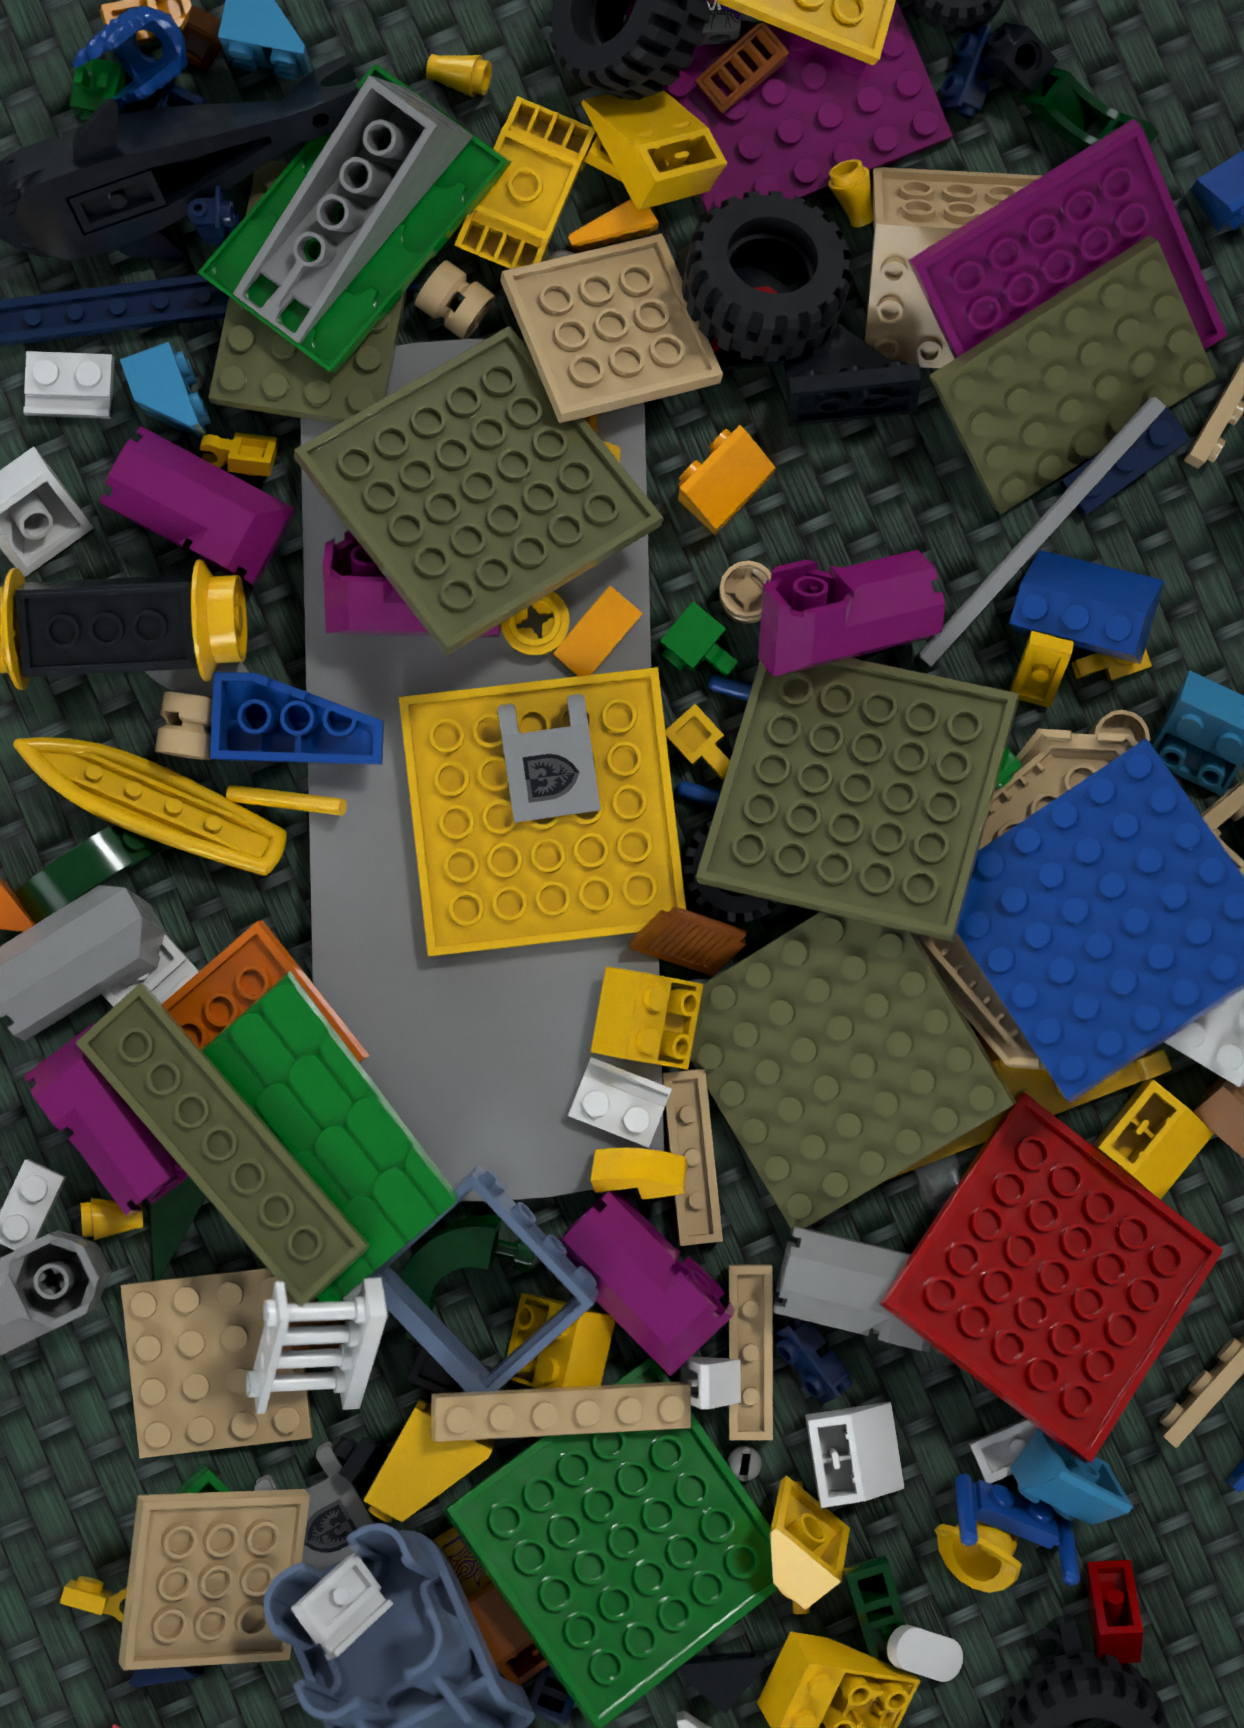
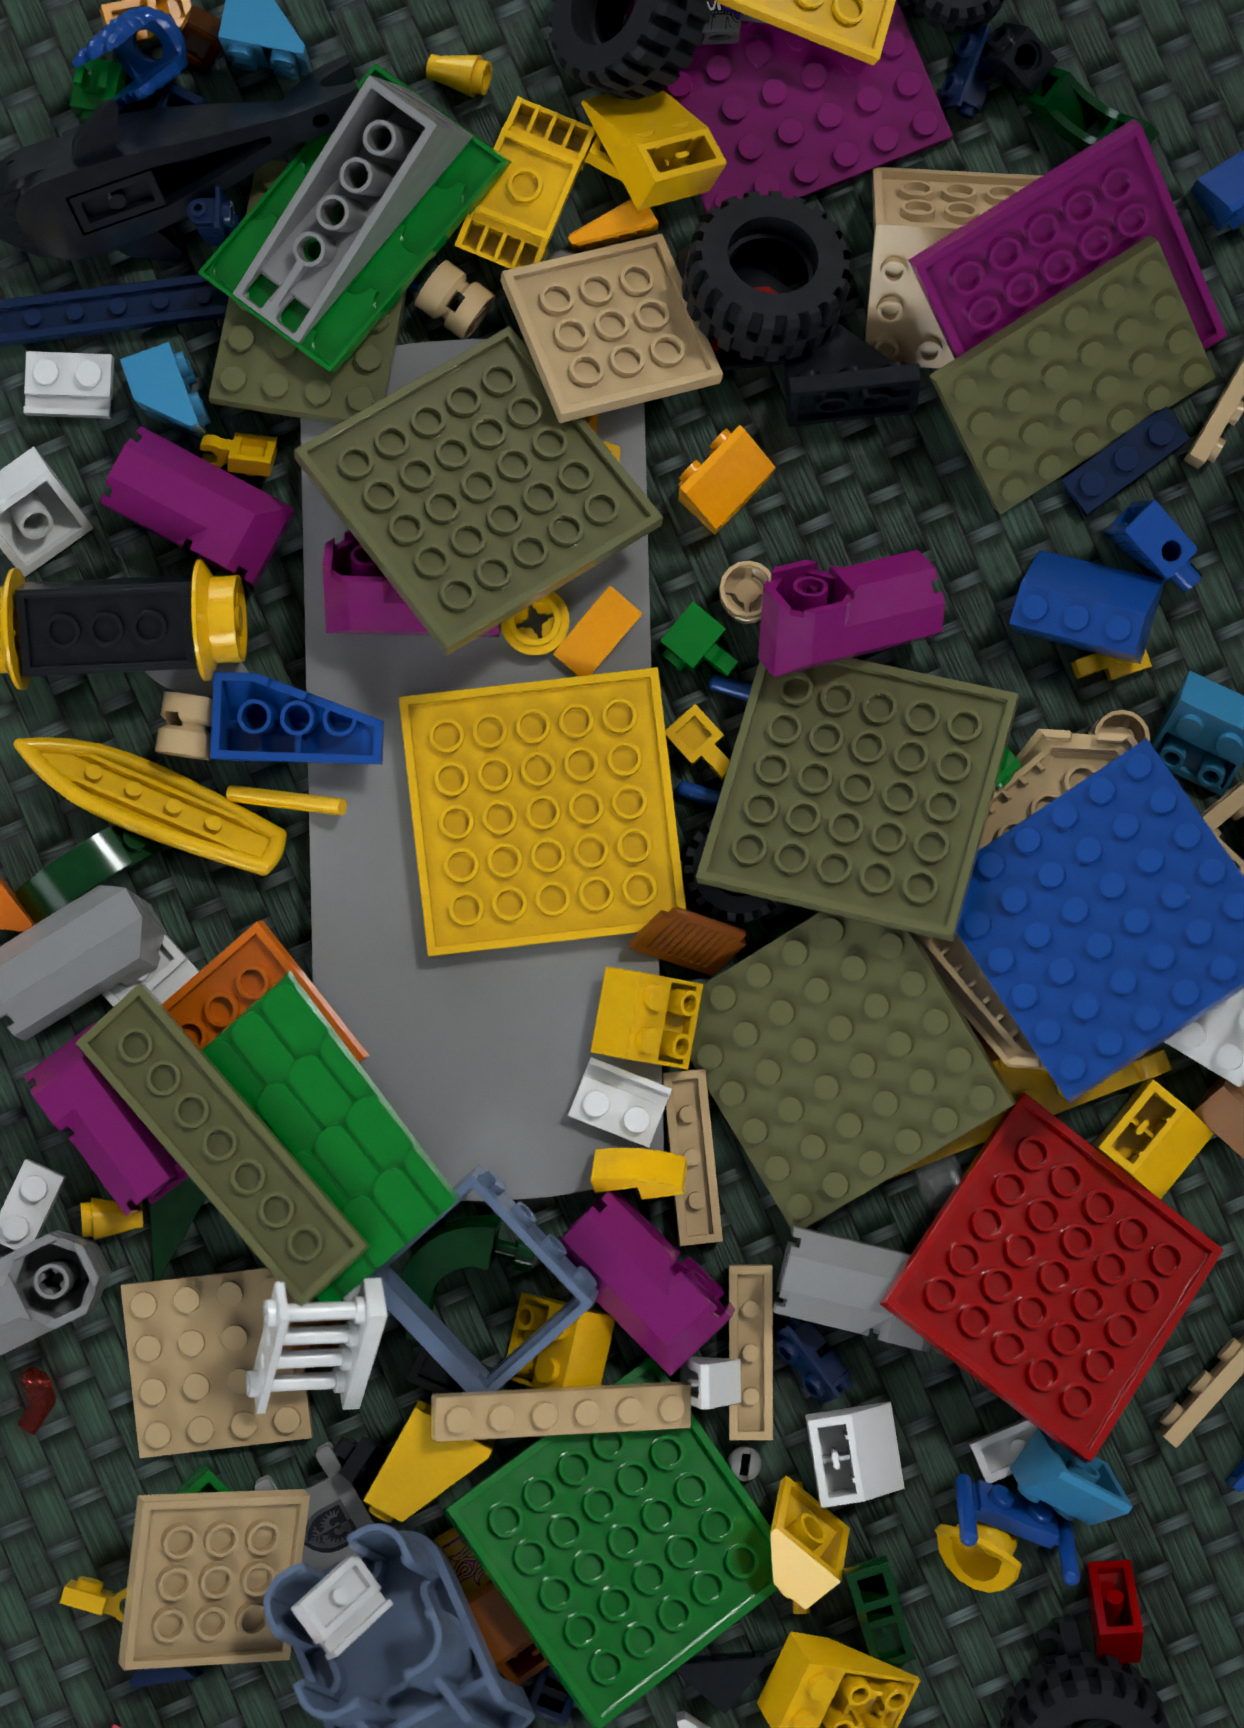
(40, 1398): none -> clear red arm
(550, 768): light grey flag -> none
(733, 56): dark orange slope -> none
(853, 191): yellow cone -> none
(925, 1653): white tile -> none
(1041, 530): light grey tile -> none
(1041, 668): yellow plate -> none
(1141, 535): none -> blue torso

